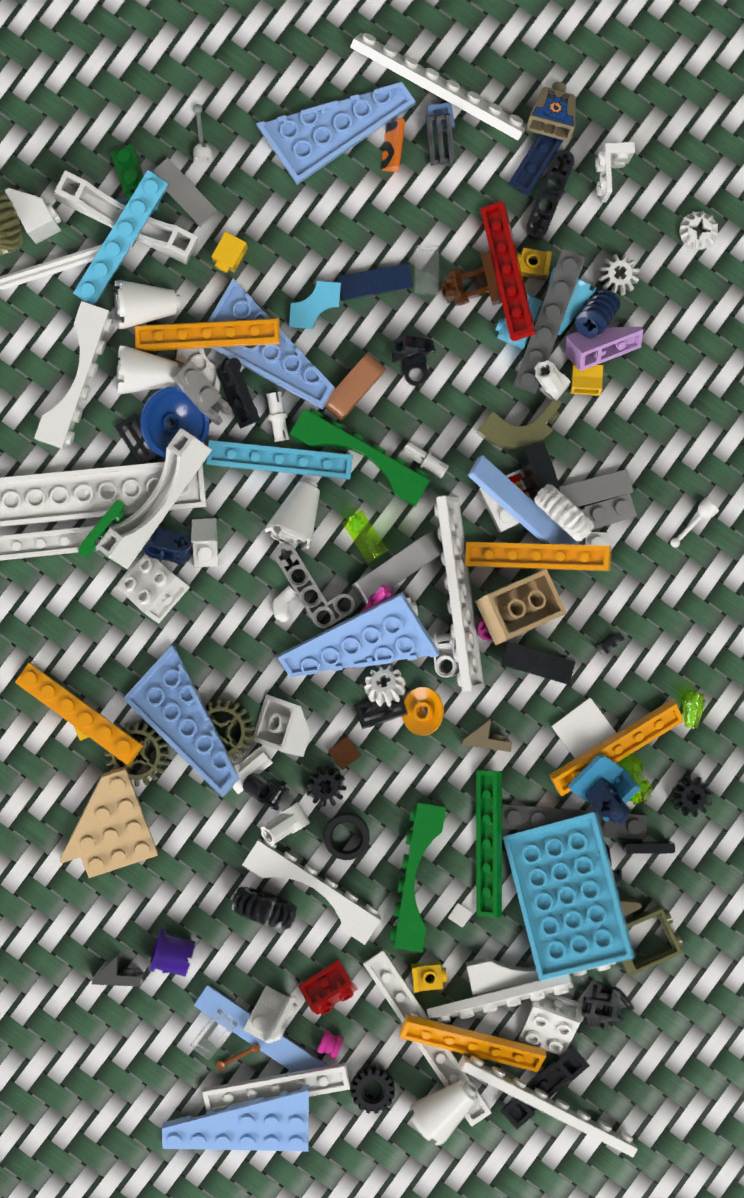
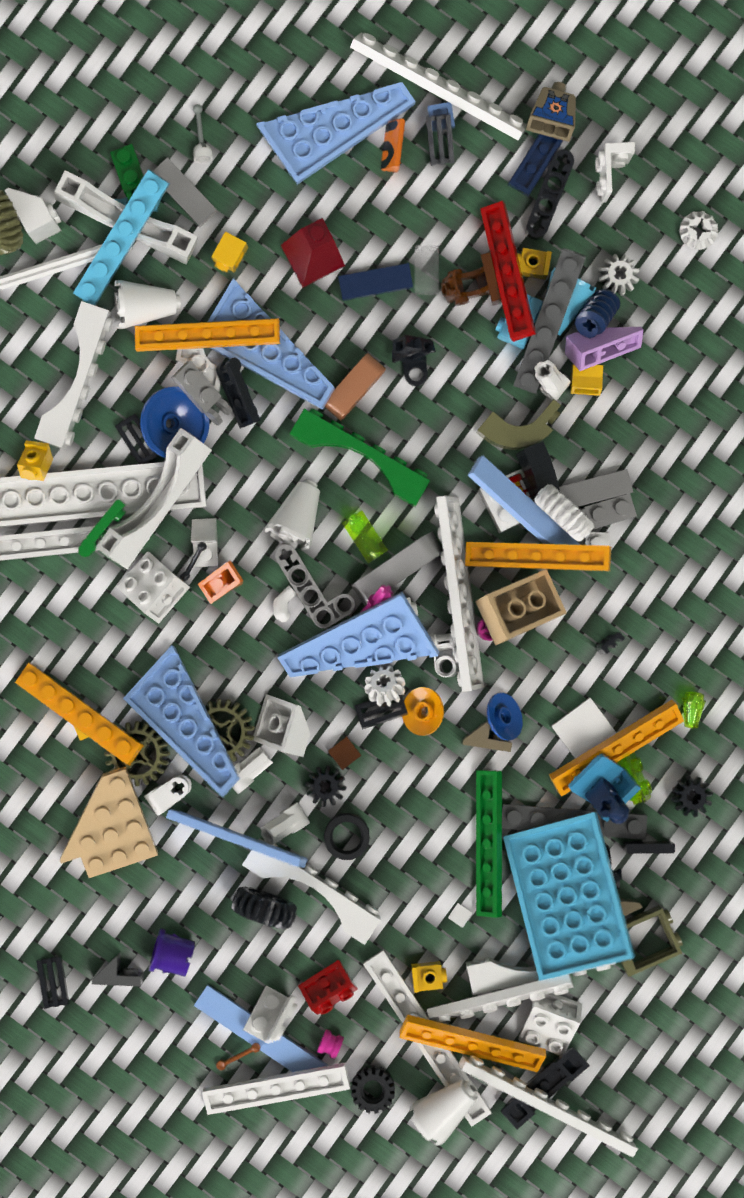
(35, 460): none -> yellow brick
(43, 983): none -> black tile
(143, 371): white cone -> none
(166, 544): dark blue piece -> none
(166, 795): none -> white piece
(201, 547): none -> black hinge
(213, 1034): clear tile -> none
(220, 582): none -> slope
(237, 838): none -> light blue tile
(255, 1124): light blue wing -> none
(265, 790): black piece -> none
(277, 416): white pin -> none
(279, 459): medium azure plate -> none
(313, 253): none -> dark red slope
(325, 296): medium azure tile -> none
(425, 459): white axle -> none
(427, 825): green arch -> none
(504, 716): none -> blue dish
(537, 663): black slope -> none
(601, 1003): black piece -> none
(706, 510): white hinge -> none

